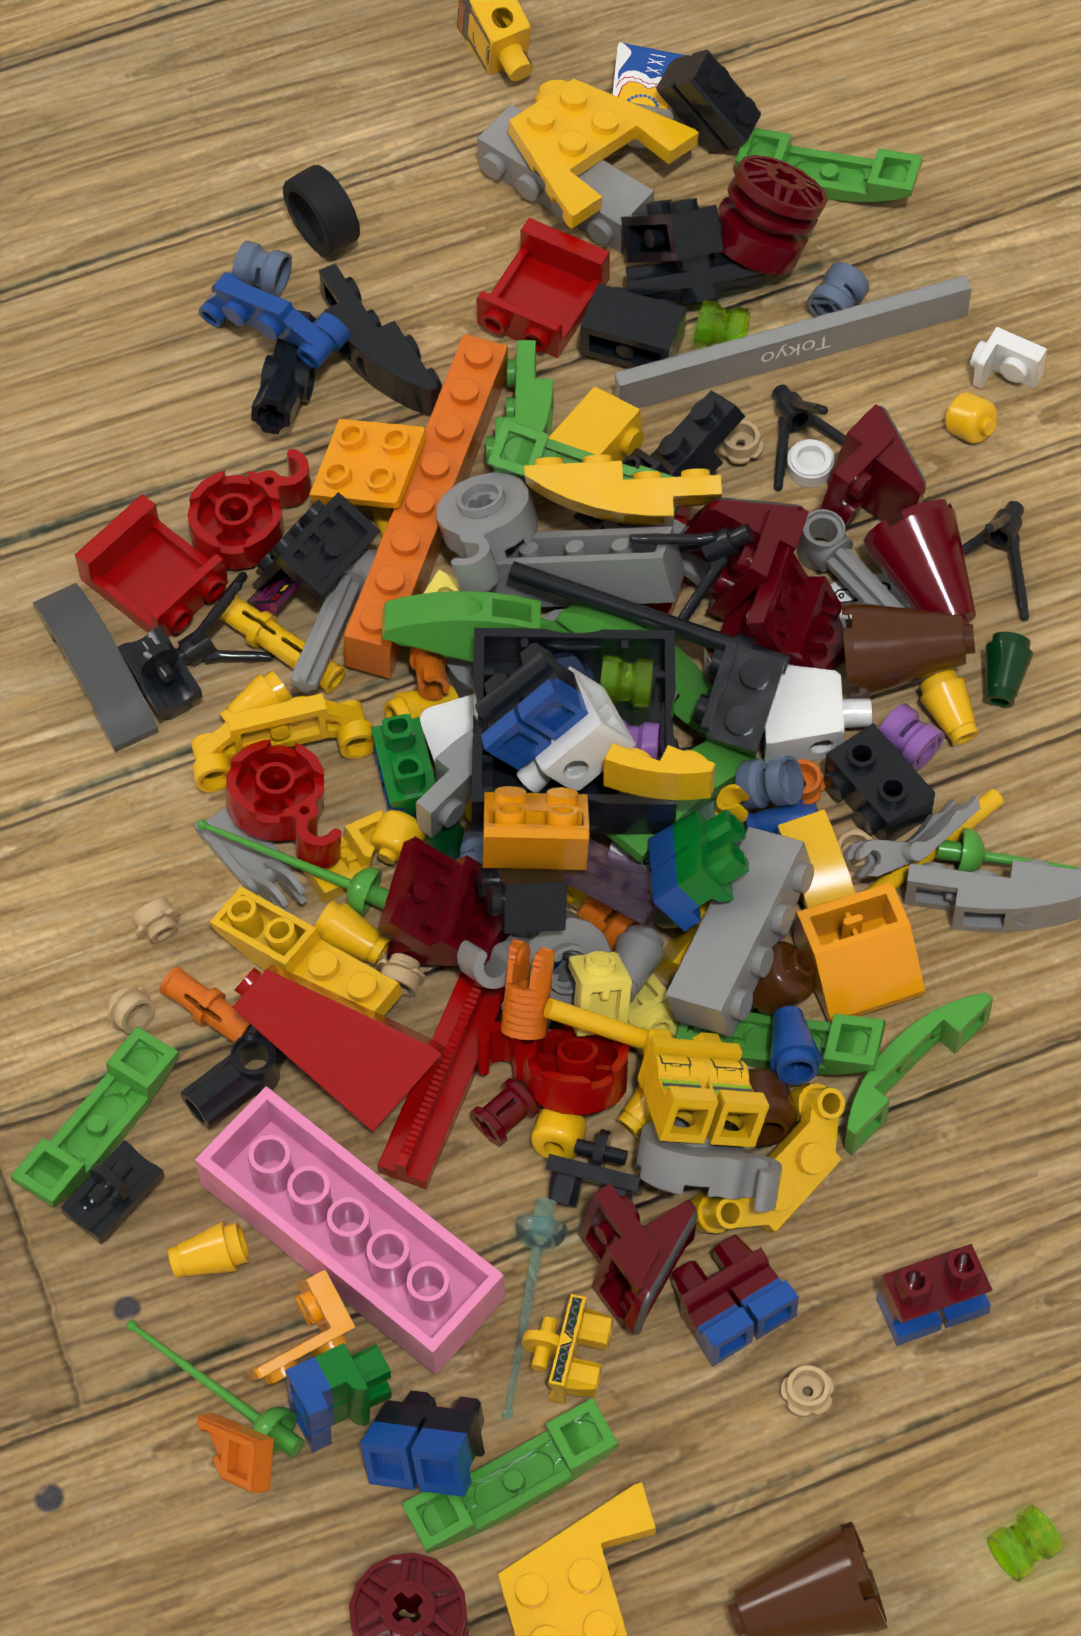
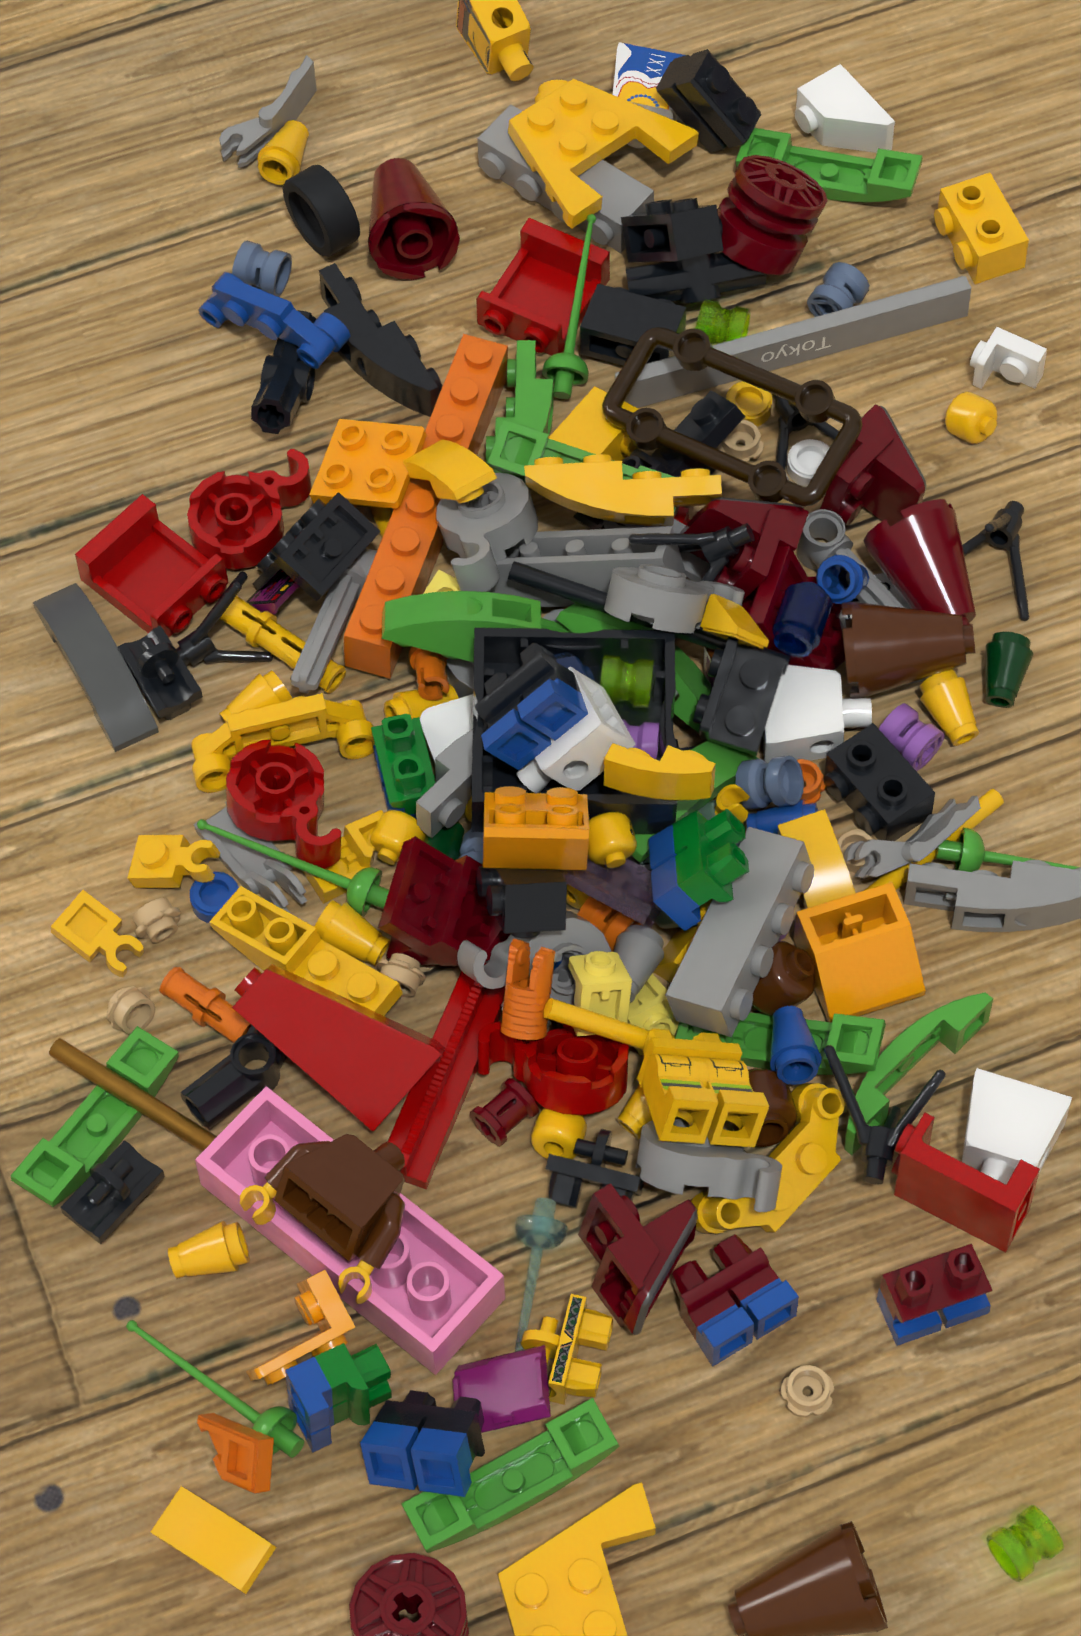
(92, 929): none -> yellow plate
(131, 1094): none -> pearl gold bar
(164, 859): none -> yellow plate
(210, 896): none -> blue tile
(213, 1540): none -> yellow slope
(254, 134): none -> light grey arm
(283, 153): none -> yellow cone
(342, 1196): none -> reddish brown torso
(409, 223): none -> dark red cone
(451, 471): none -> yellow slope
(509, 1387): none -> magenta piece
(566, 367): none -> bright green sword
(611, 839): none -> yellow piece
(663, 597): none -> light grey piece
(730, 619): none -> yellow slope
(752, 401): none -> yellow tile
(767, 478): none -> dark brown bar
(801, 619): none -> clear blue brick
(832, 578): none -> blue cone
(843, 113): none -> white slope
(879, 1141): none -> black plant
(959, 1191): none -> red panel
(981, 228): none -> yellow brick
(1011, 1124): none -> white torso

